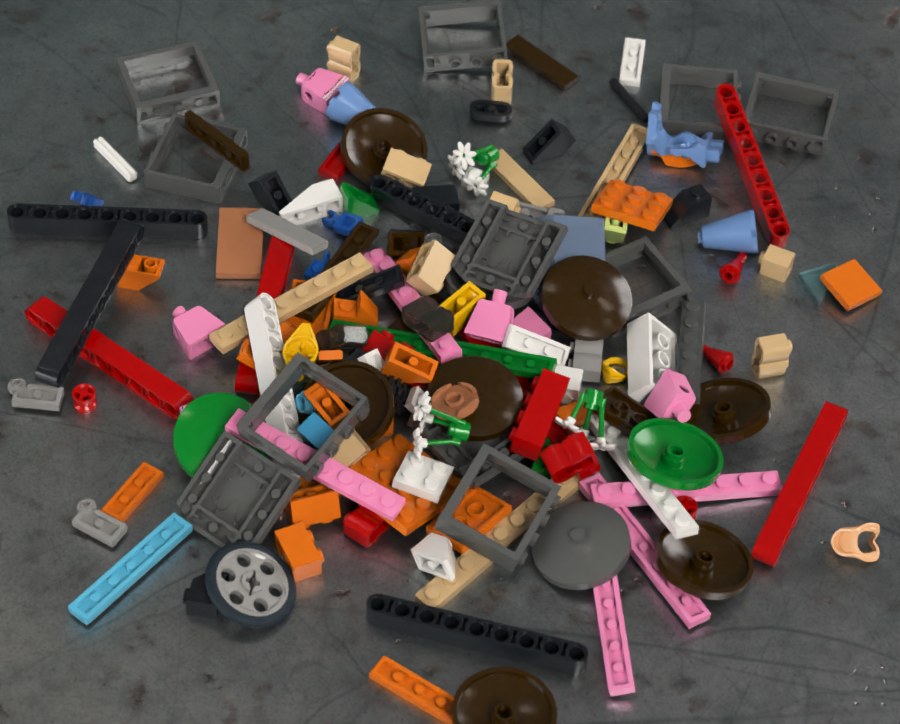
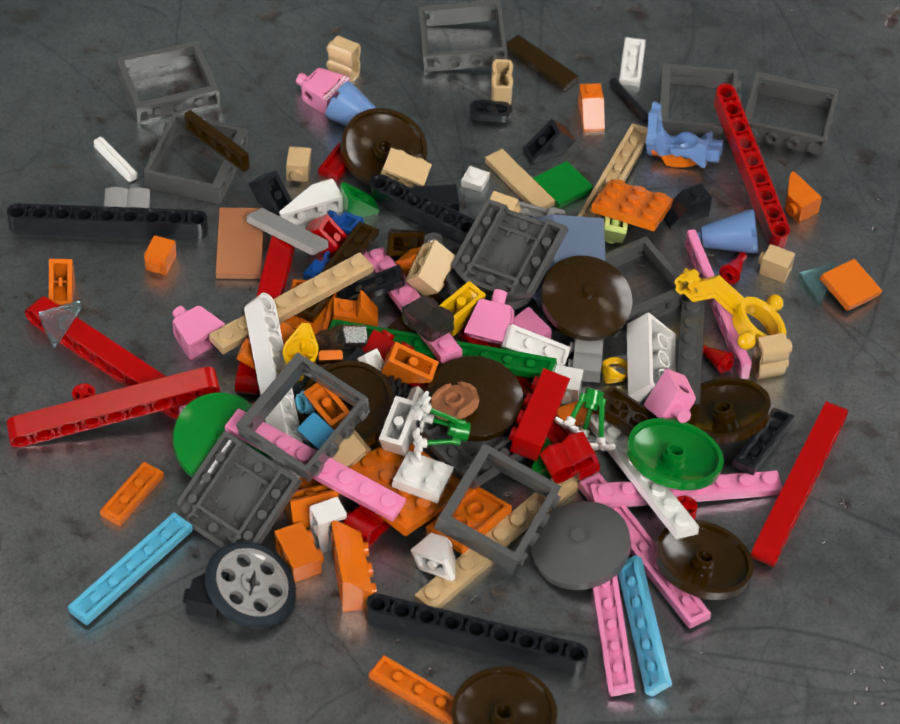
(35, 395): light grey hinge -> none
(58, 320): none -> clear light blue tile
(61, 281): none -> orange slope
(86, 199): blue plate -> none
(89, 303): black beam -> none
(98, 523): light grey hinge -> none
(111, 407): none -> red beam
(123, 197): none -> light grey brick
(141, 272): orange slope -> none
(160, 255): none -> orange brick
(298, 164): none -> tan brick
(320, 521): none -> white panel
(329, 230): none -> red slope
(351, 567): none -> orange slope
(399, 426): none -> white brick
(485, 156): white plant -> none
(564, 184): none -> green tile
(591, 107): none -> slope
(644, 627): none -> medium azure plate
(722, 316): none -> bright pink tile
(734, 303): none -> yellow piece
(762, 443): none -> black tile
(801, 199): none -> orange slope
(845, 542): light nougat piece -> none

